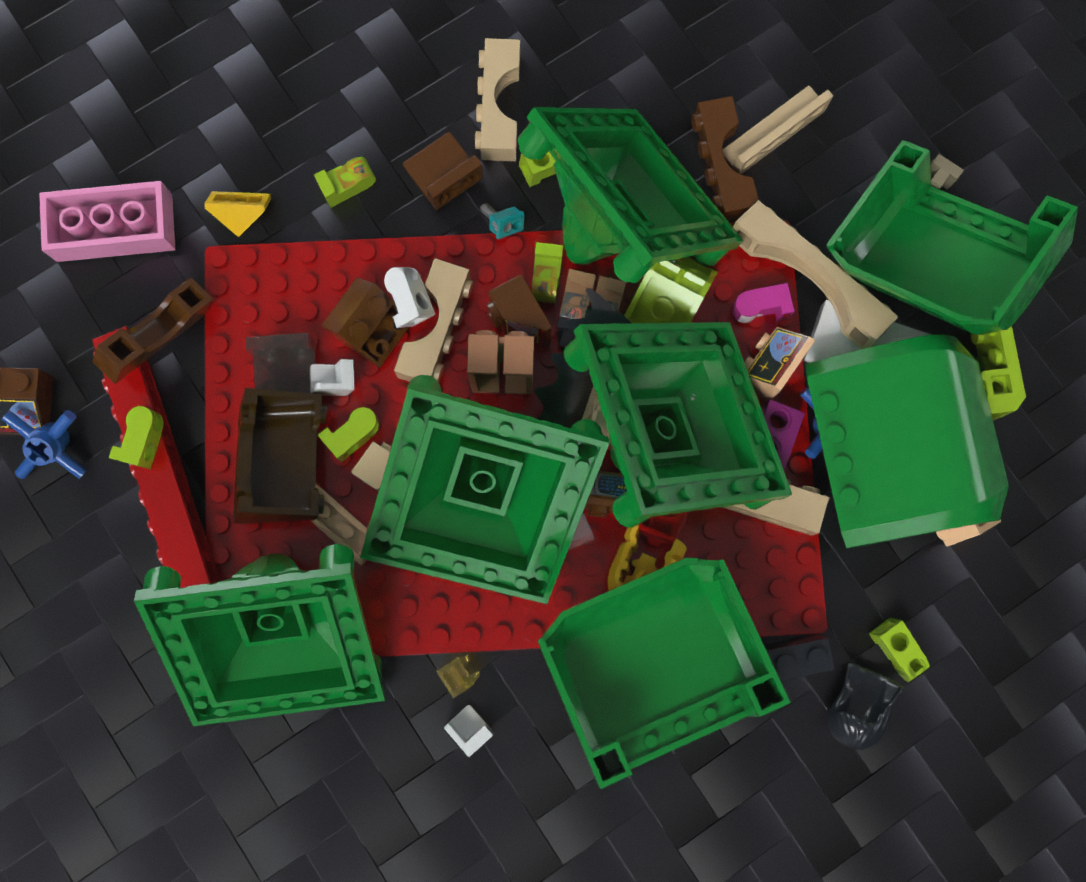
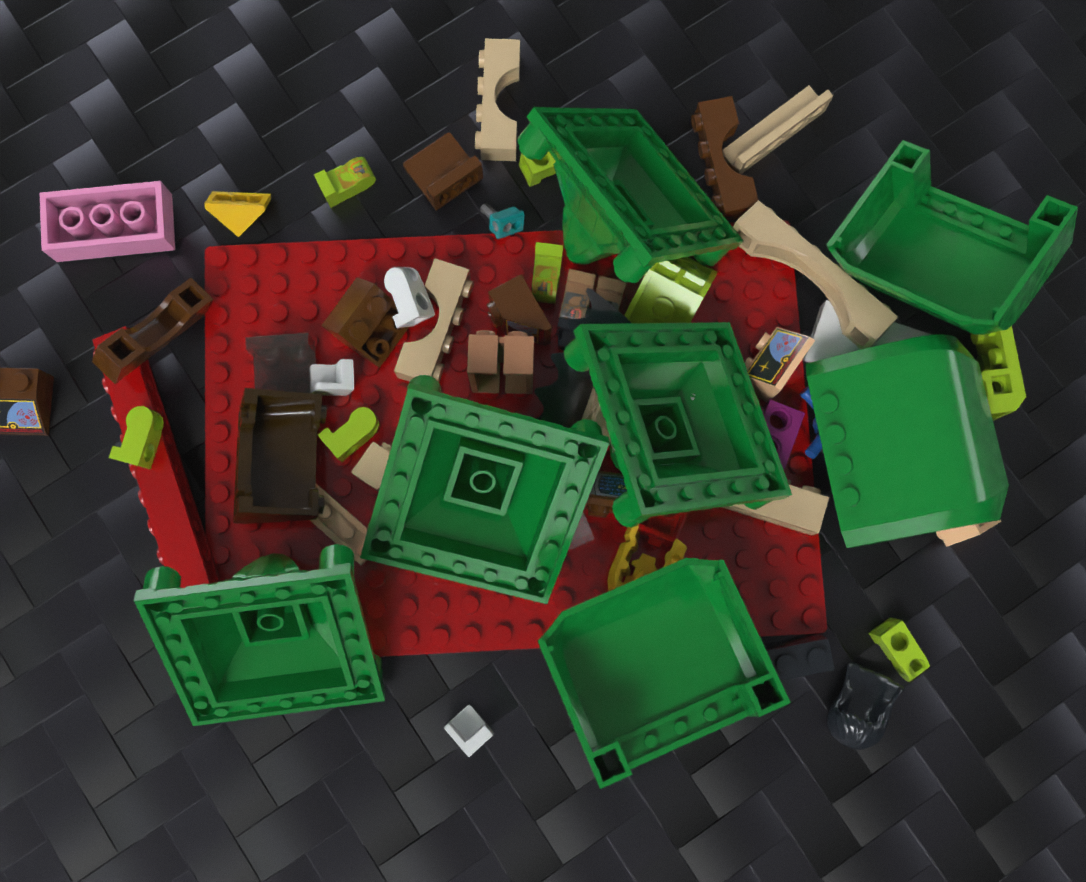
(45, 444): blue bar -> none
(456, 677): clear yellow tile -> none
(763, 302): dark pink leg -> none
(944, 172): dark tan tile -> none

